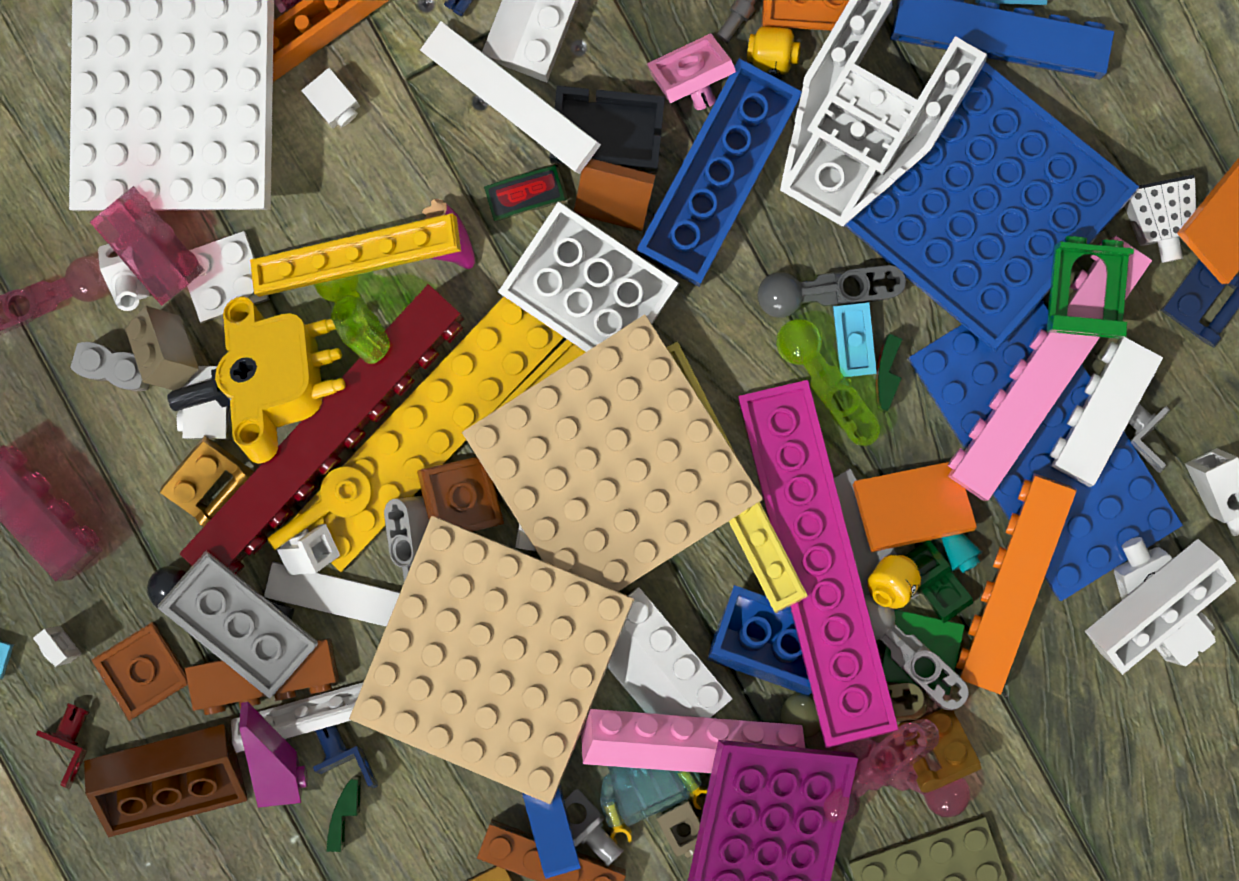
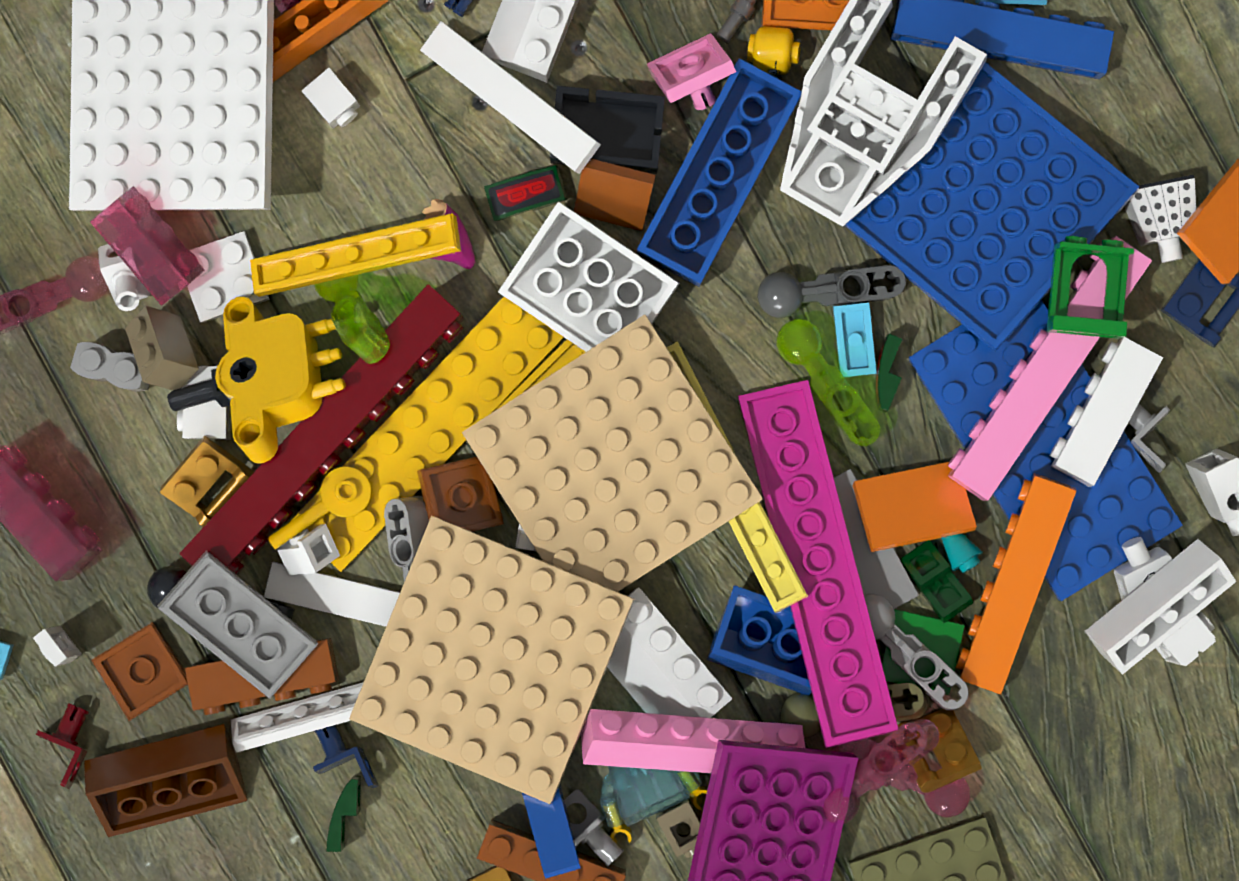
(271, 761): magenta slope -> none
(894, 581): yellow head -> none

